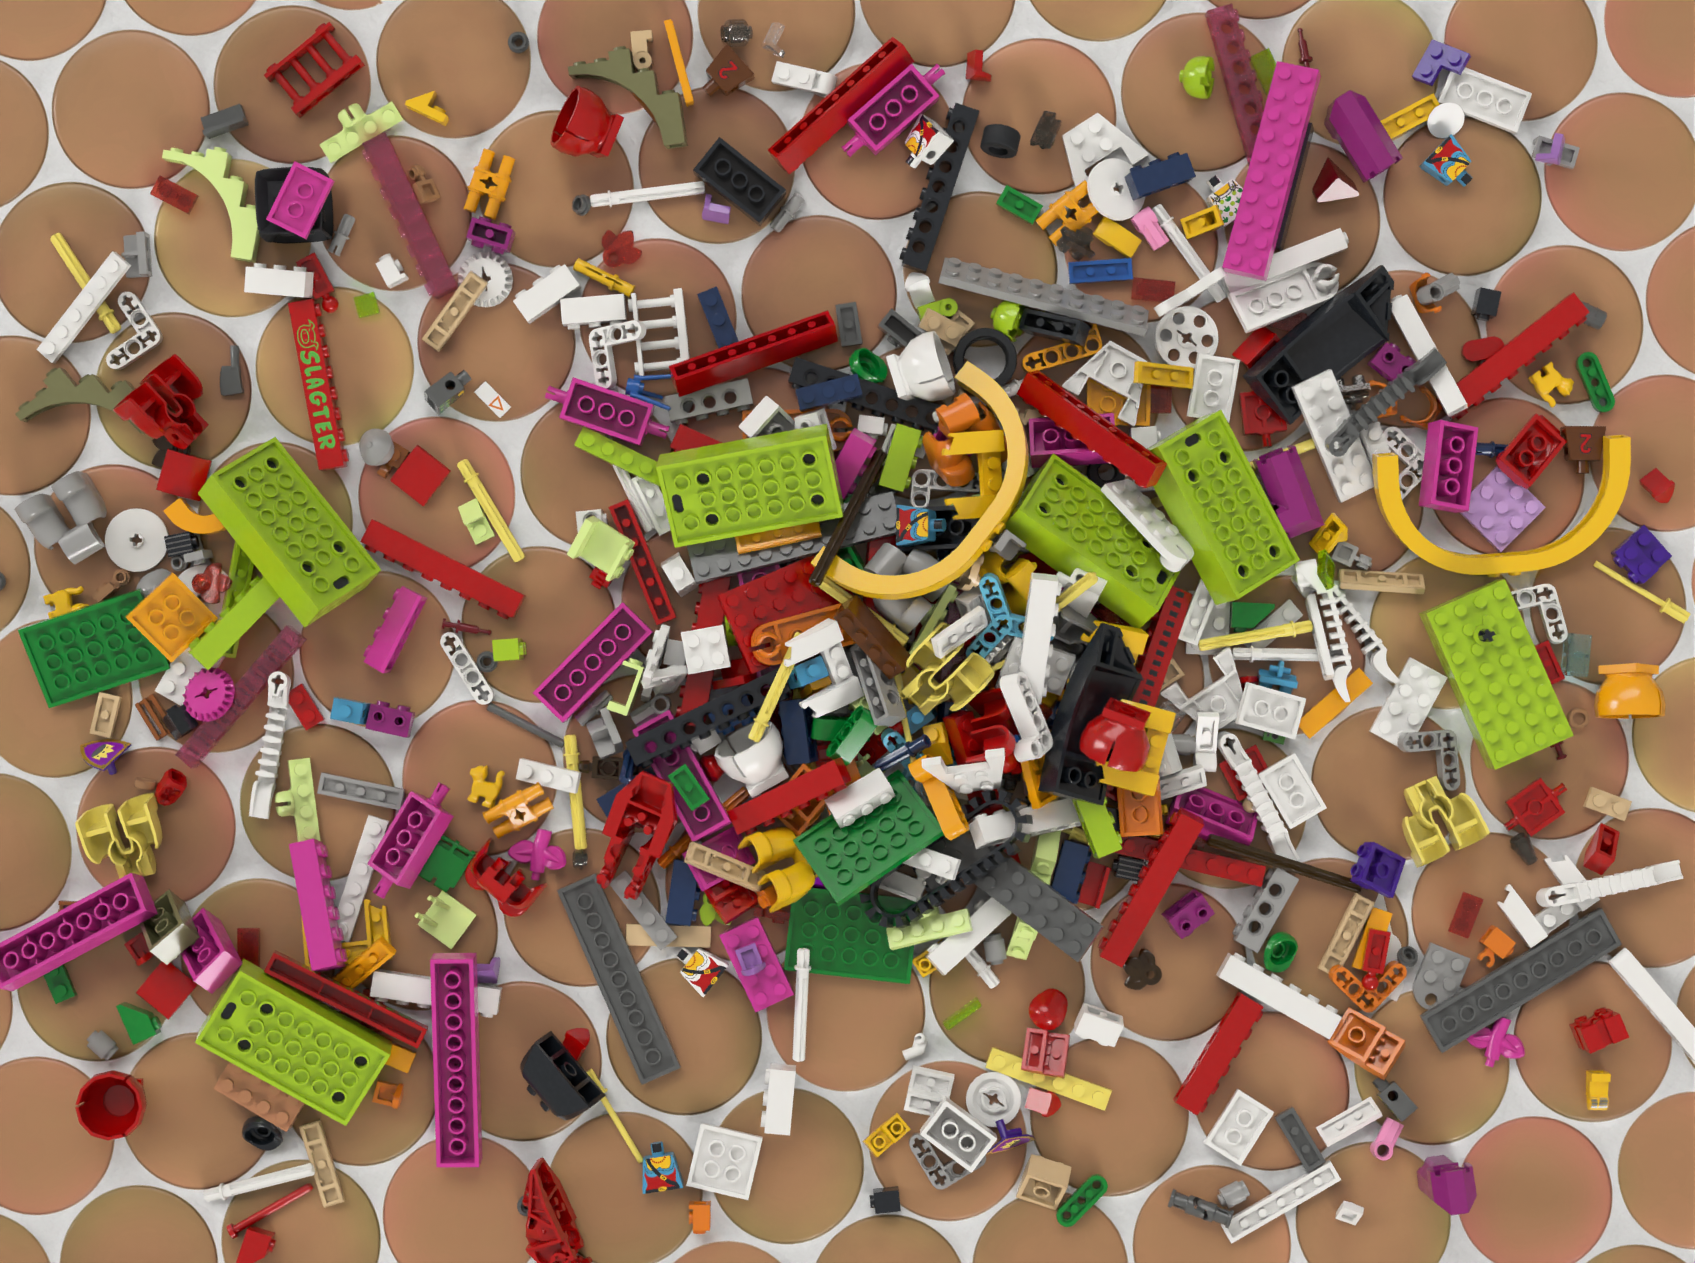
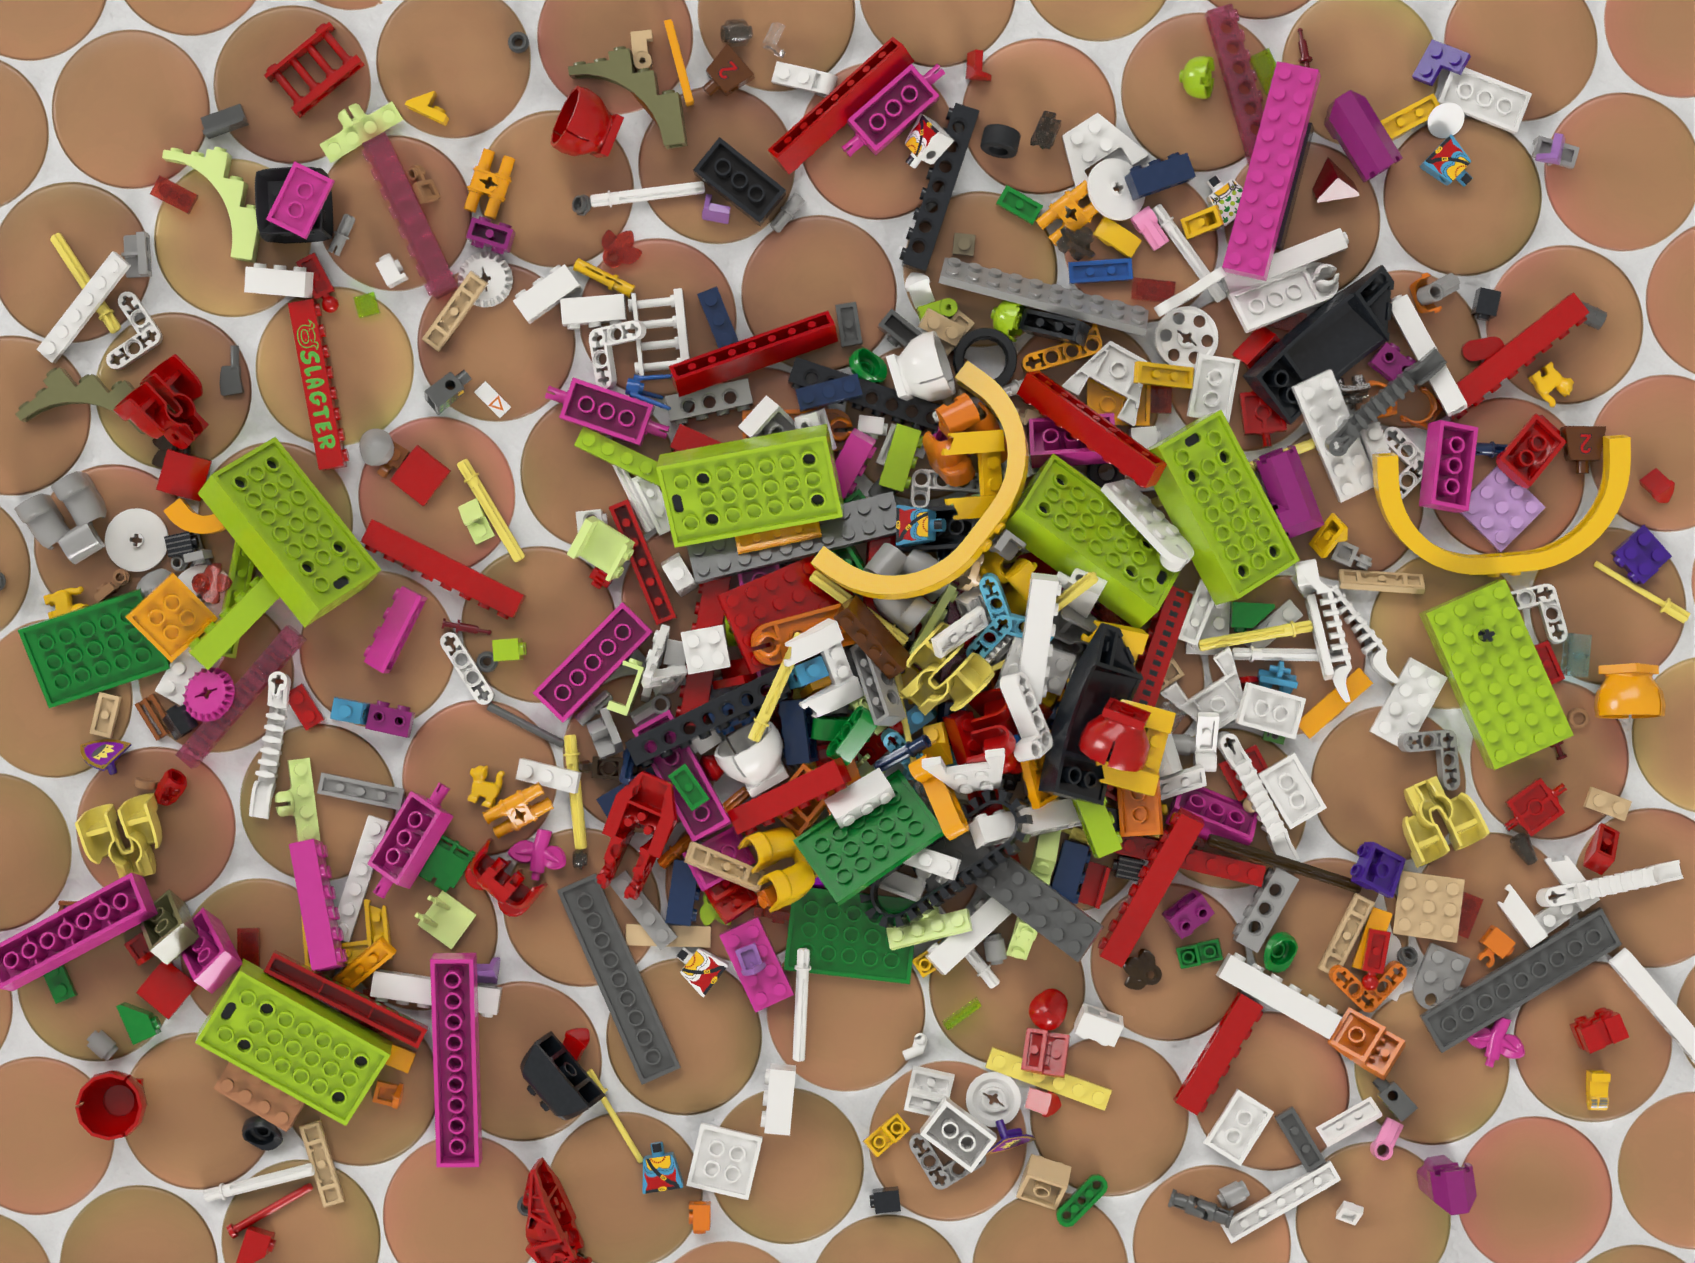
(848, 517): dark brown axle -> none
(963, 244): none -> dark tan plate
(1199, 953): none -> green slope
(1325, 569): clear neon green tile -> none
(1428, 906): none -> tan plate
(1602, 390): green plate -> none

